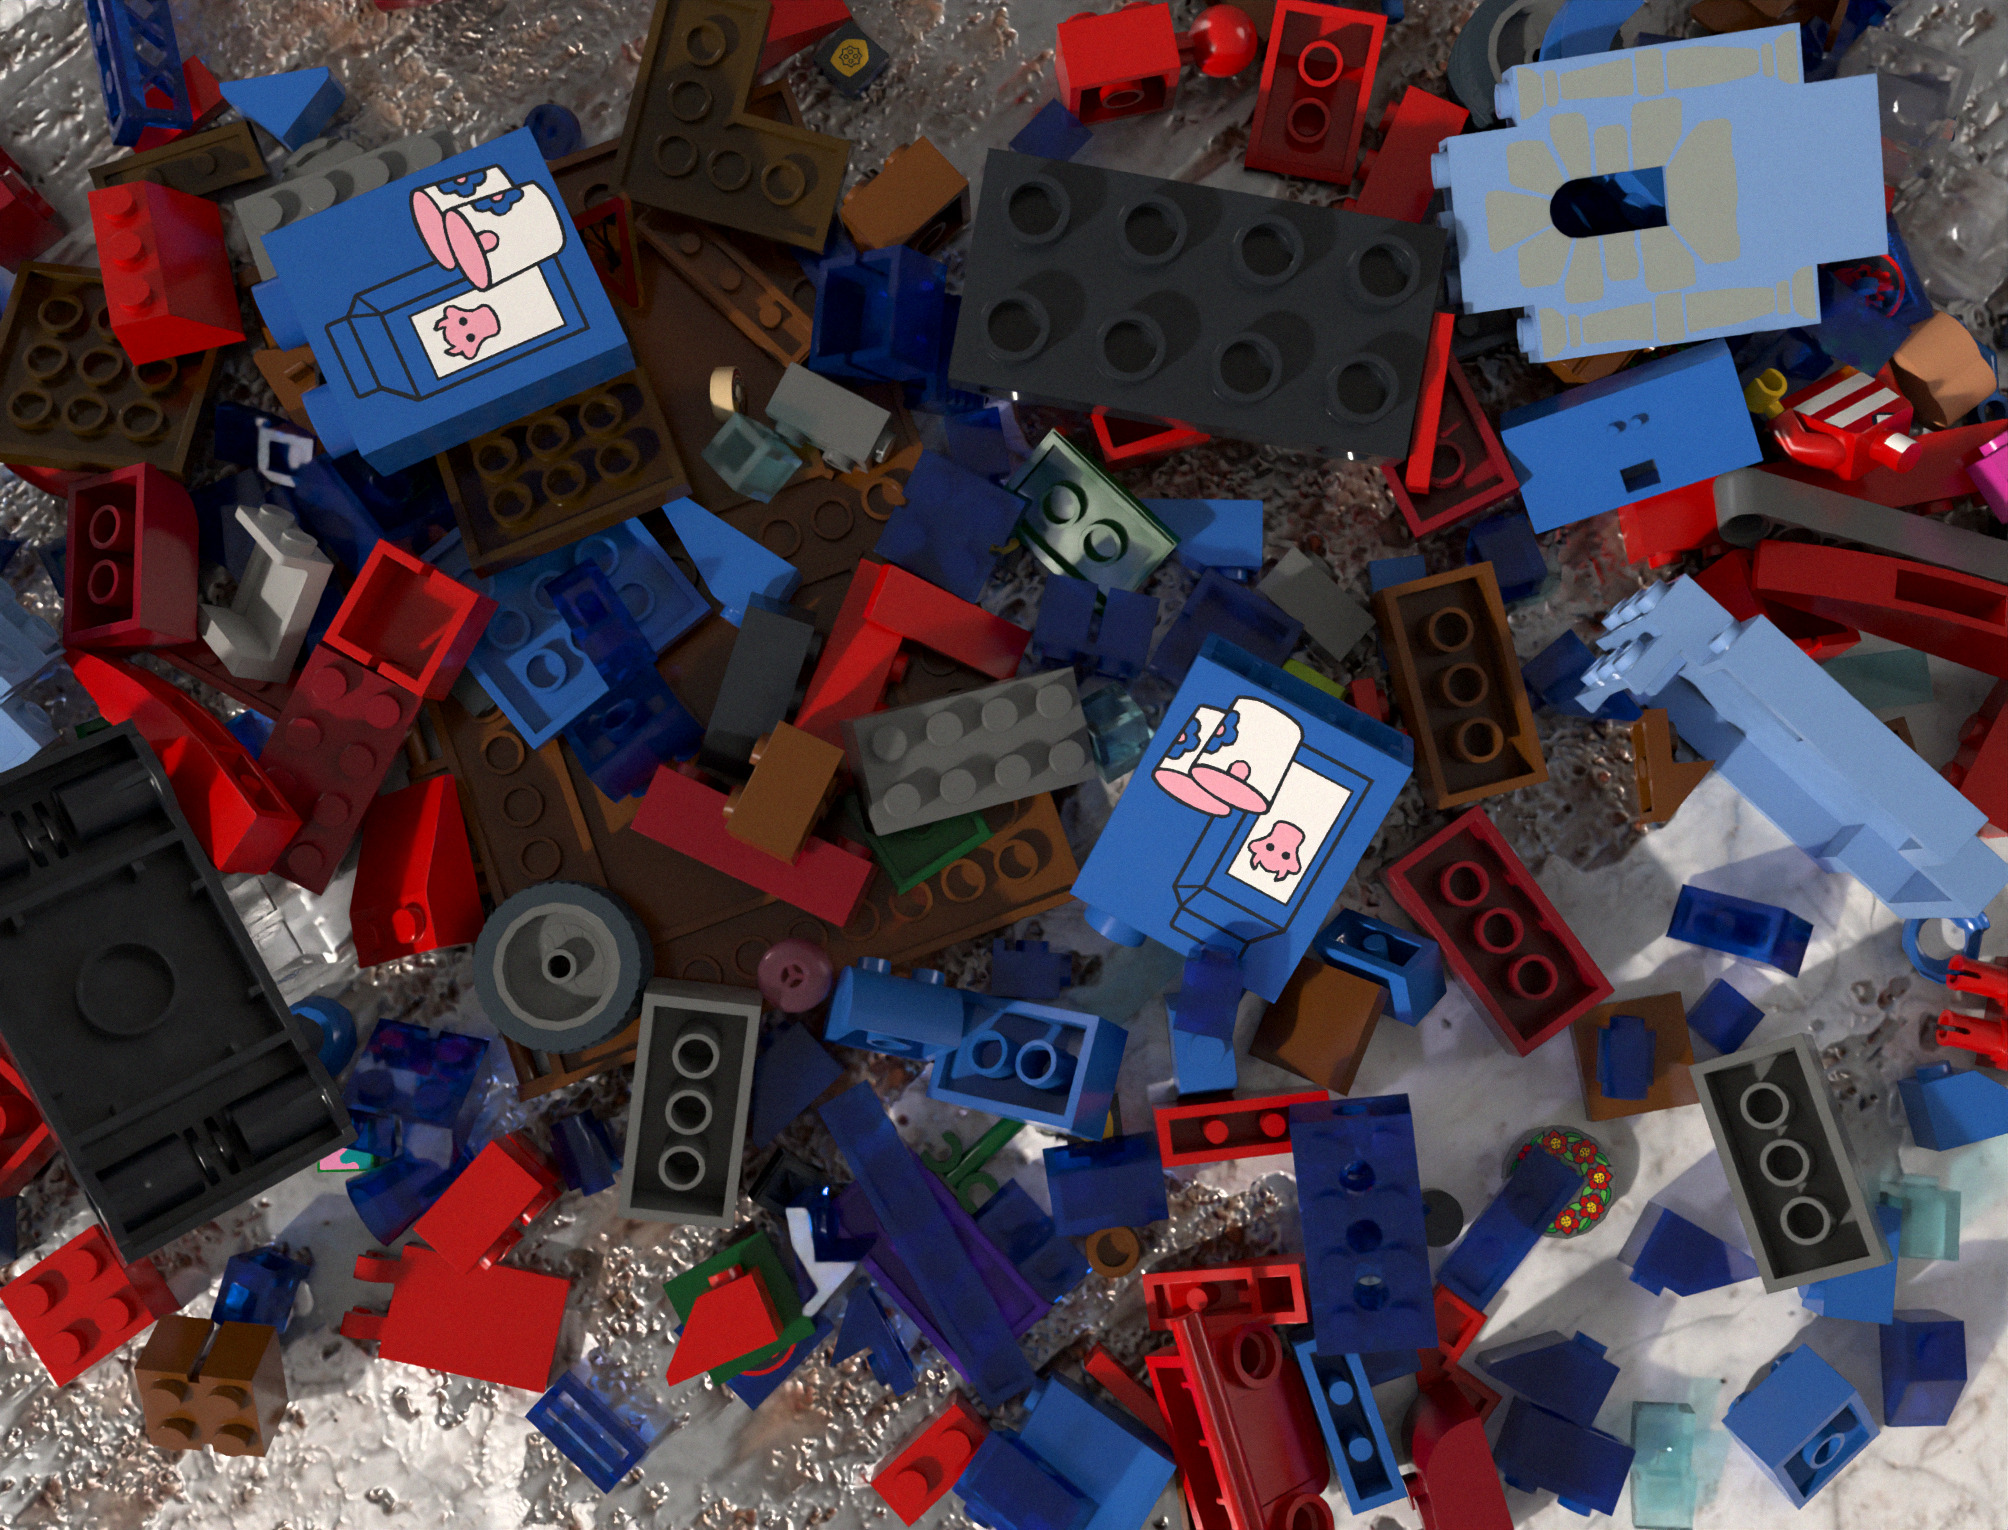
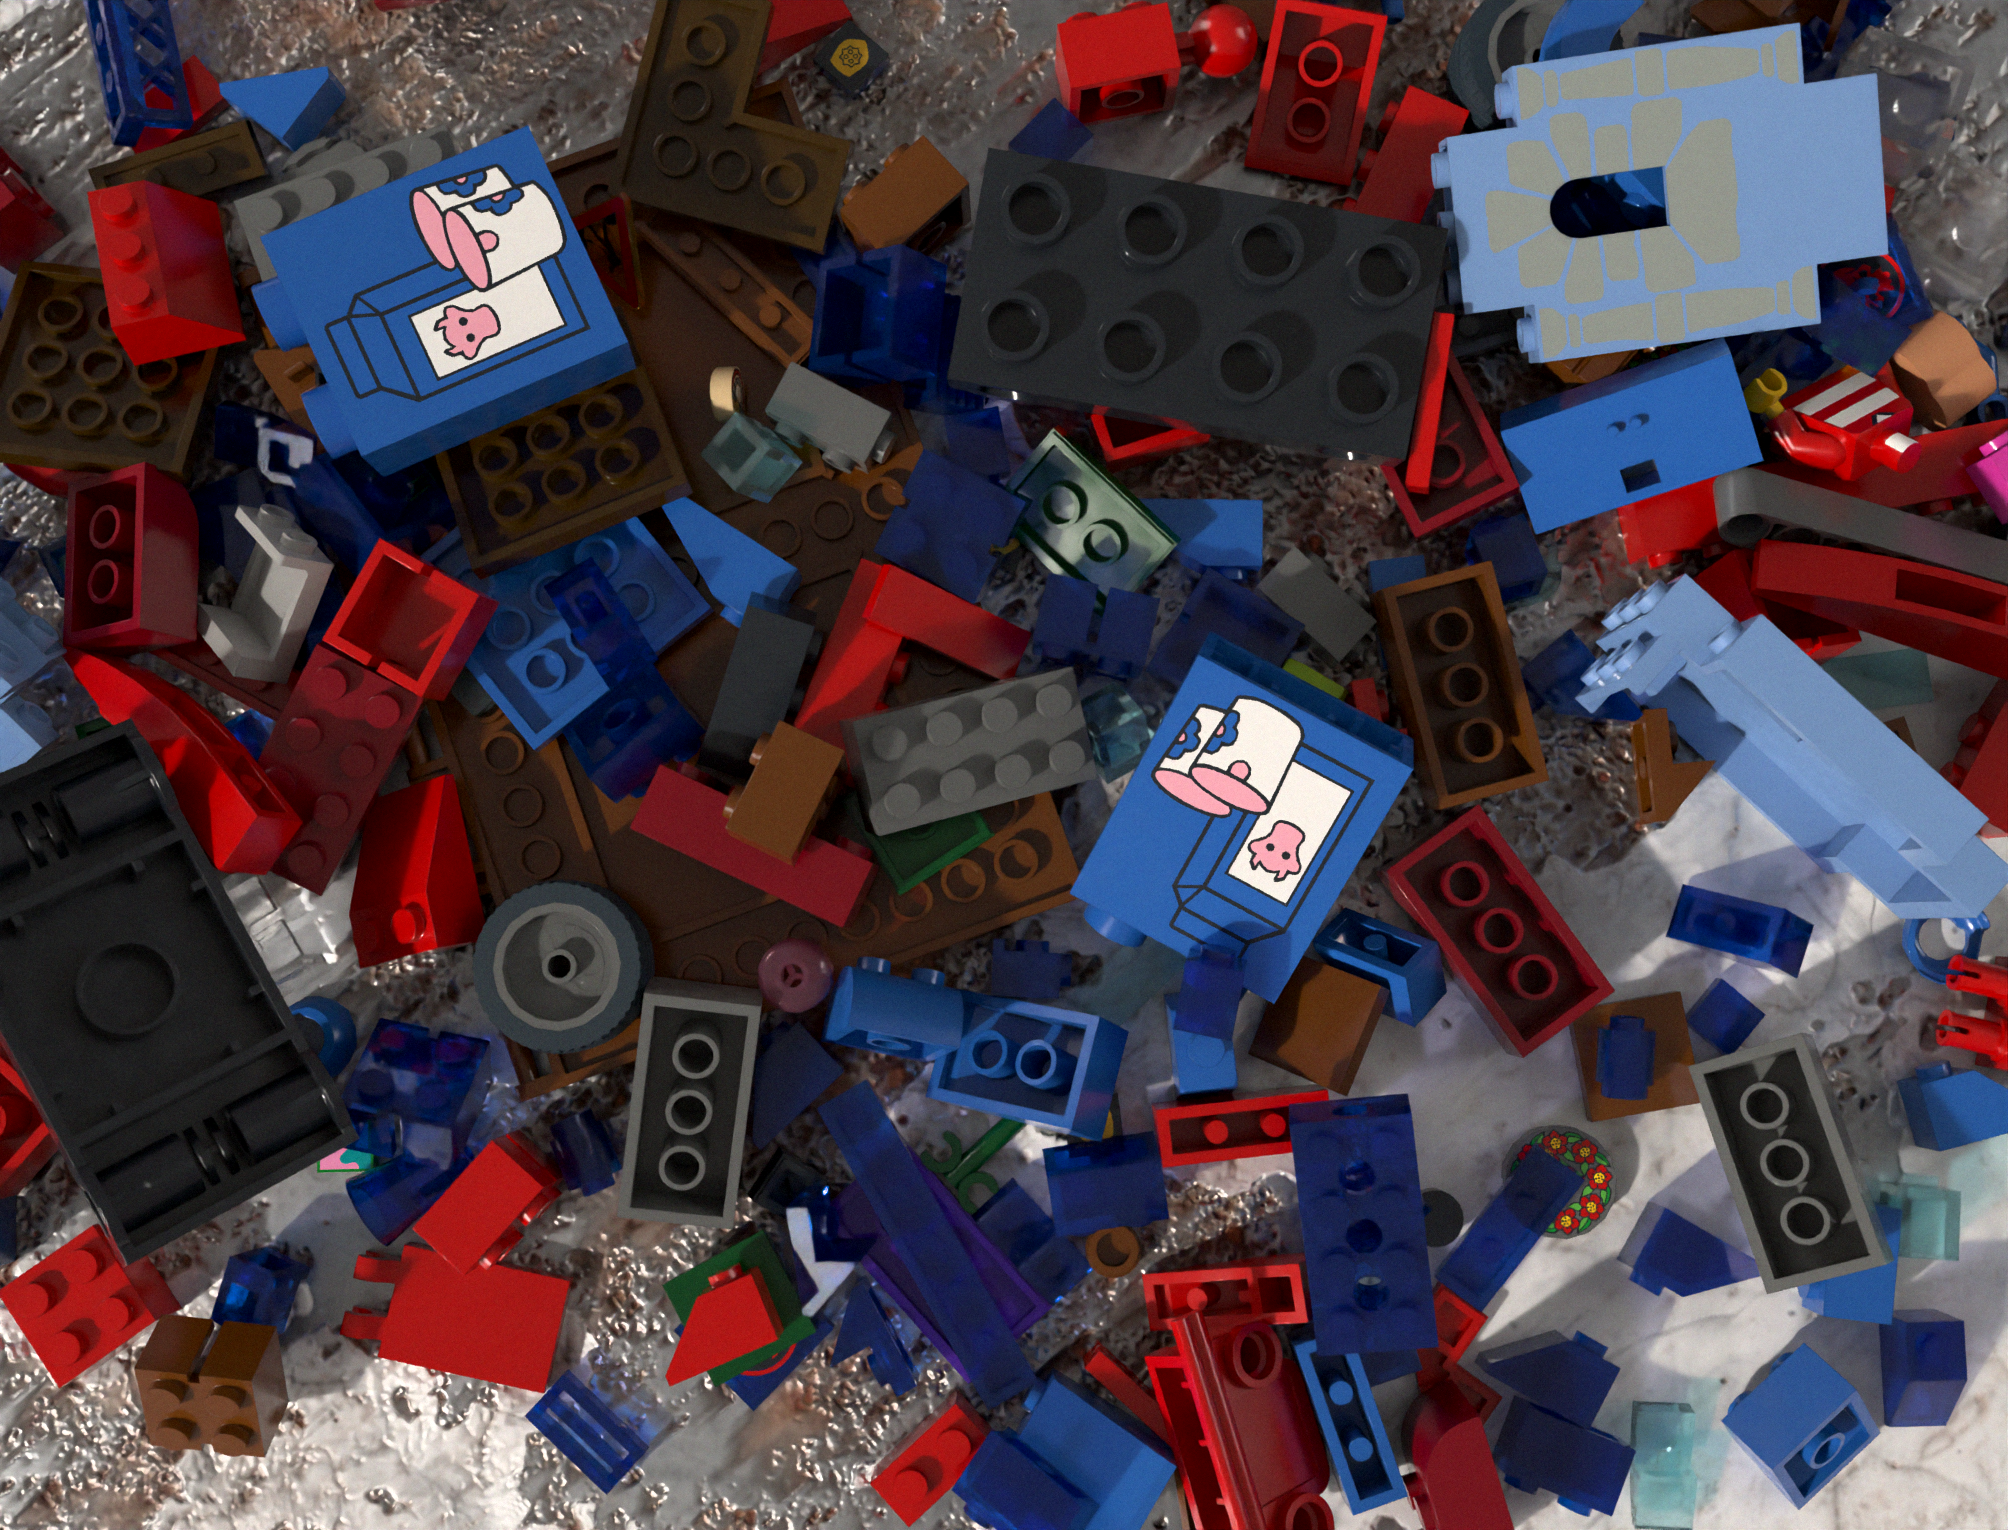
(554, 130): clear blue tile -> none

